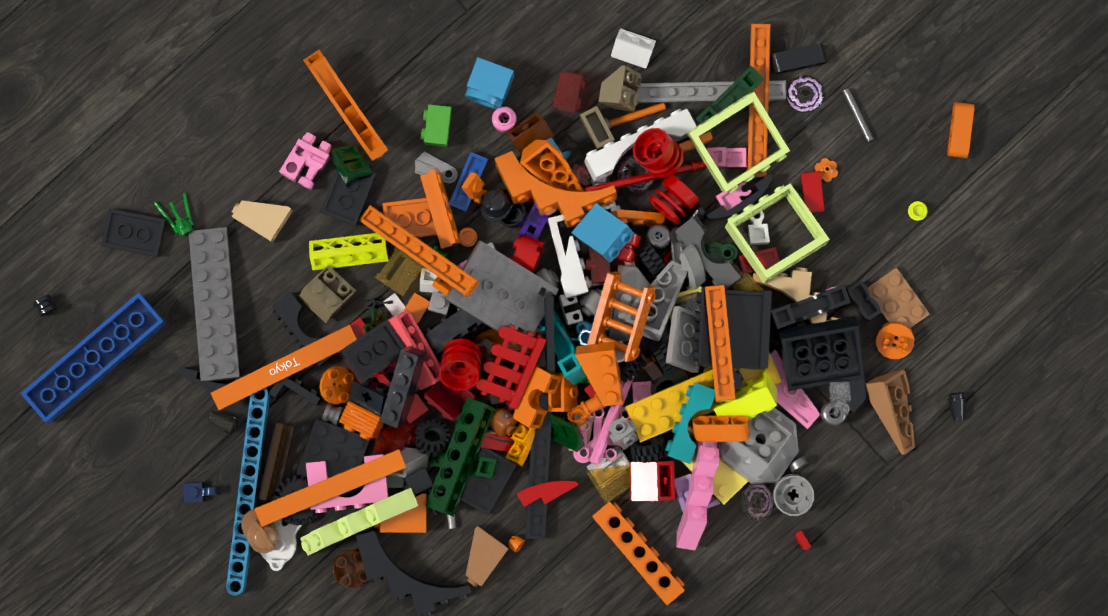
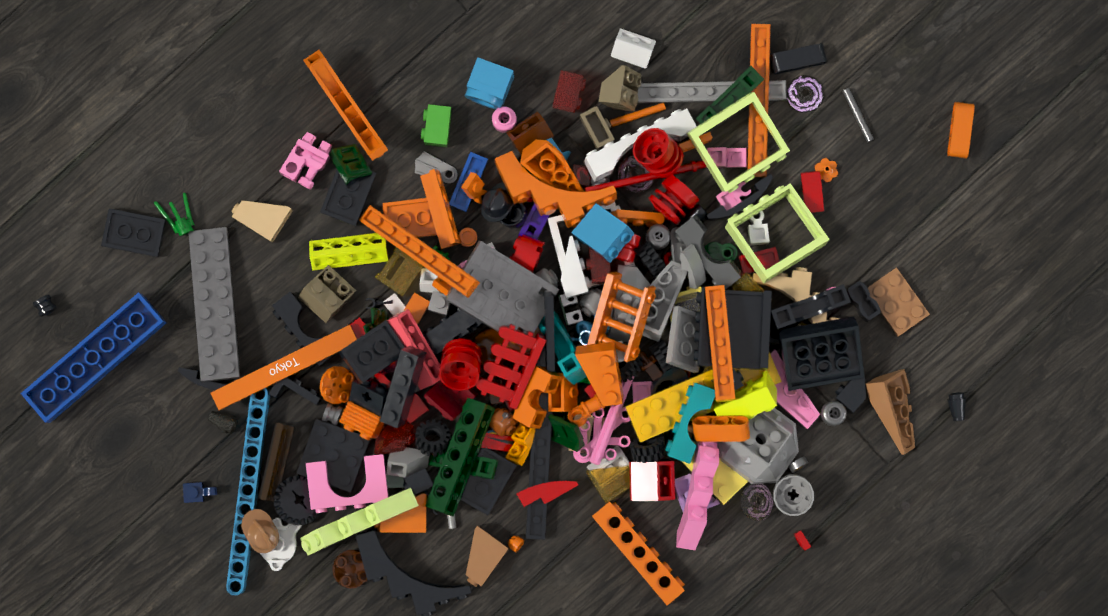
(330, 488): orange tile -> none
(623, 432): light grey brick -> none
(840, 395): clear plate -> none
(904, 342): orange plate -> none
(917, 211): neon yellow plate -> none

